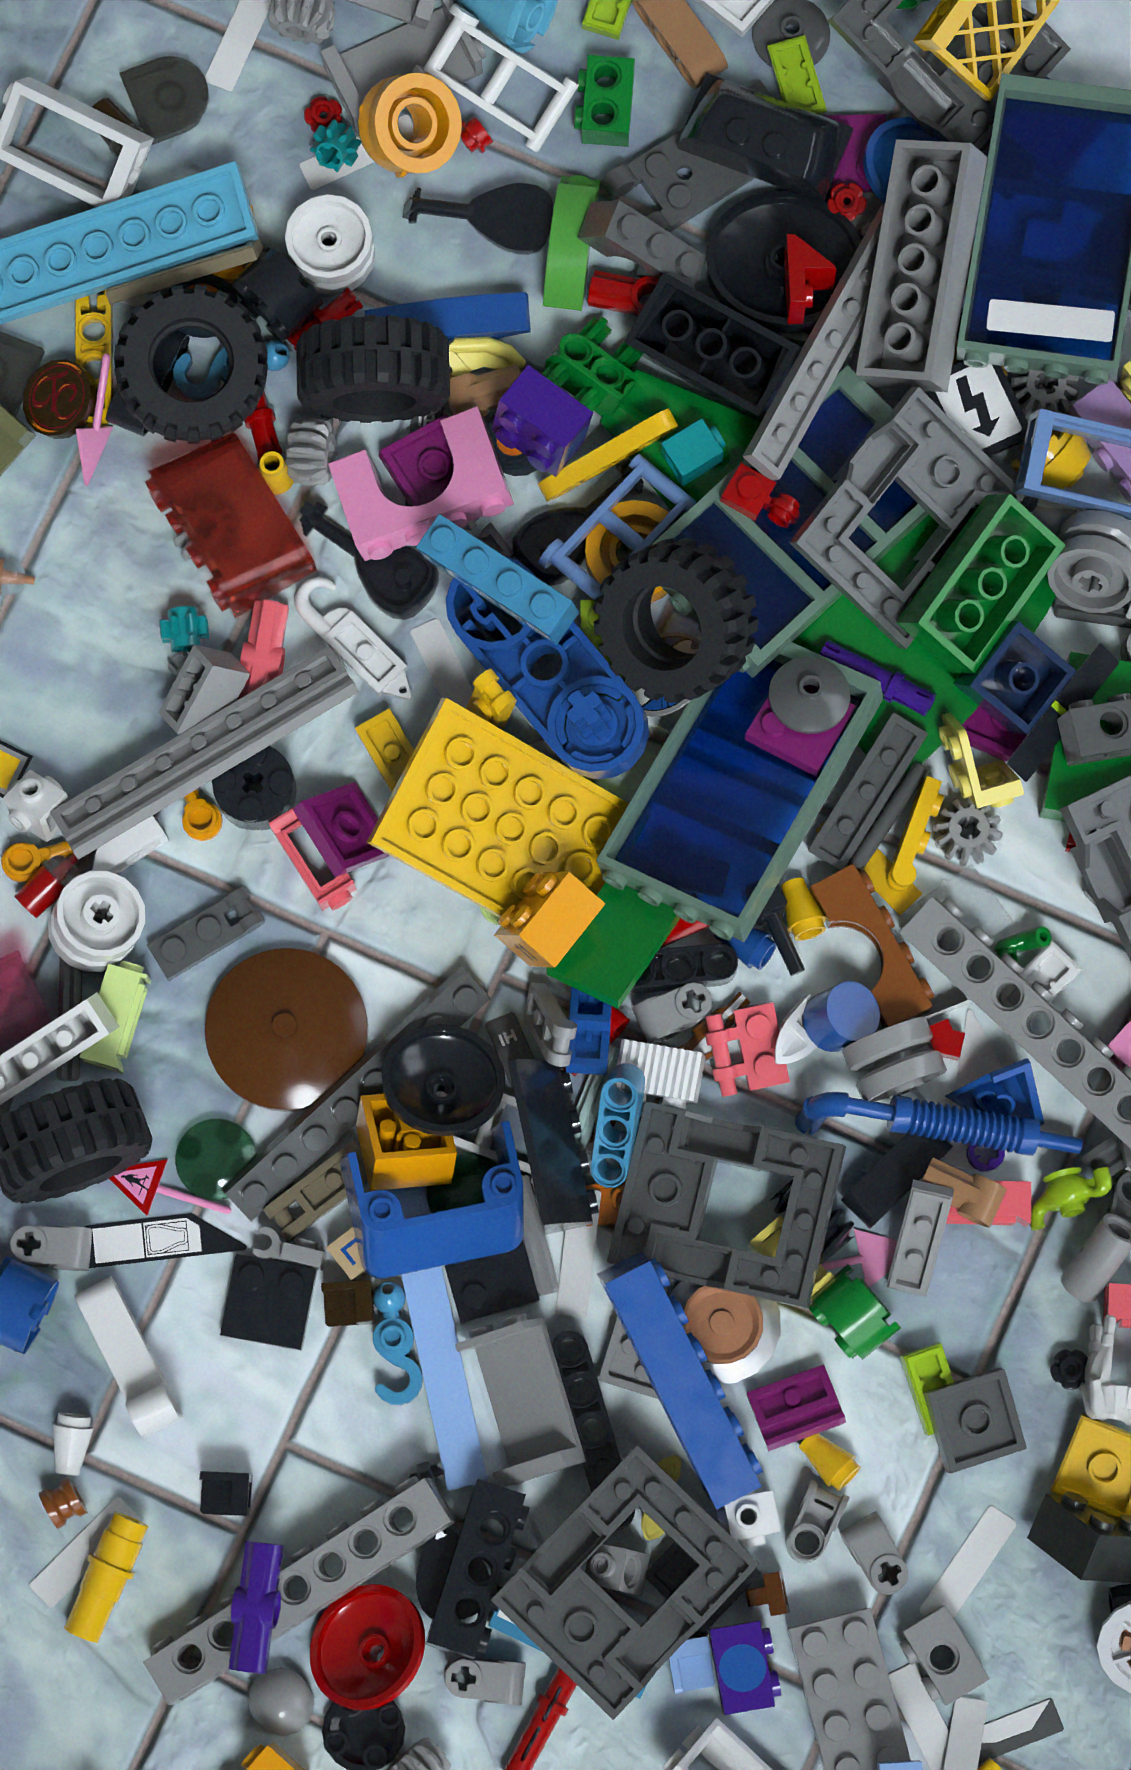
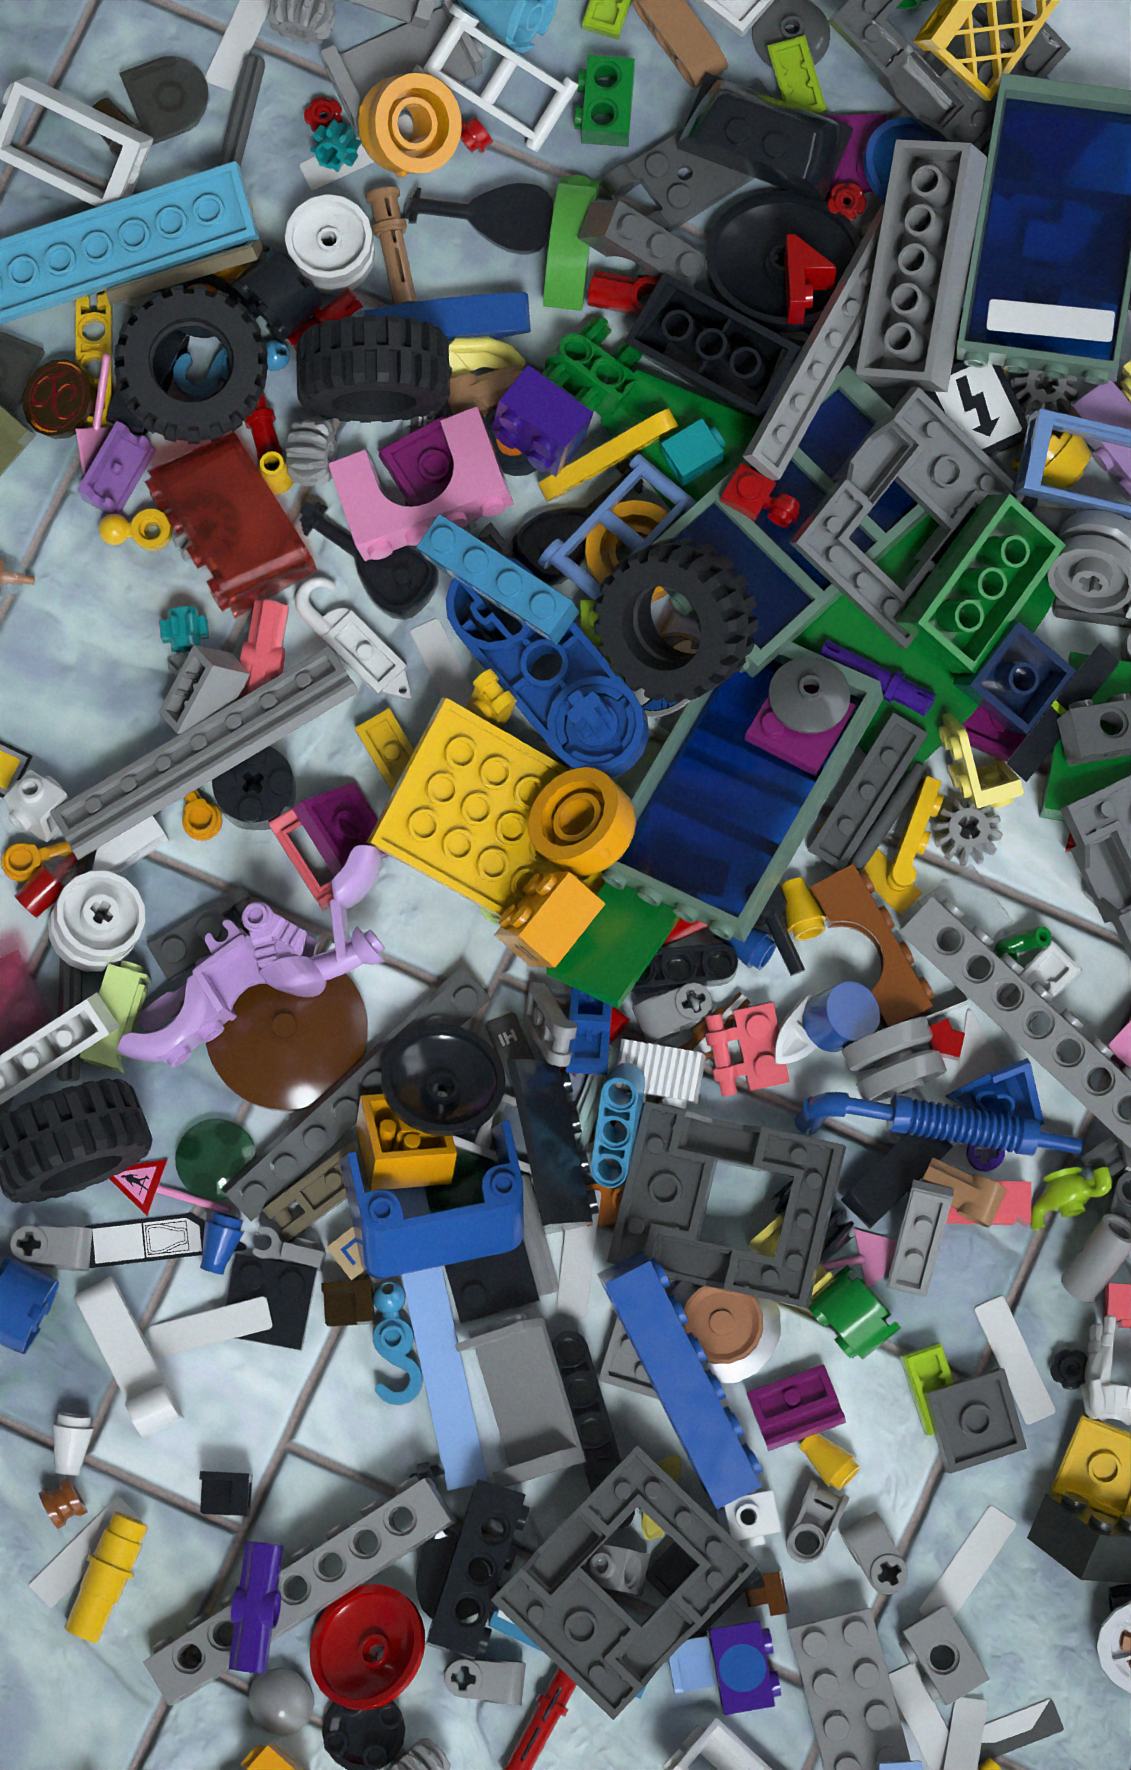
(116, 470): none -> medium lavender hinge
(116, 529): none -> yellow plate
(210, 1327): none -> white sticker
(220, 1240): none -> blue cone
(242, 110): none -> dark grey axle
(272, 955): none -> lavender piece
(390, 231): none -> medium nougat pin
(568, 807): none -> light orange piece
(1015, 1359): none -> white sticker

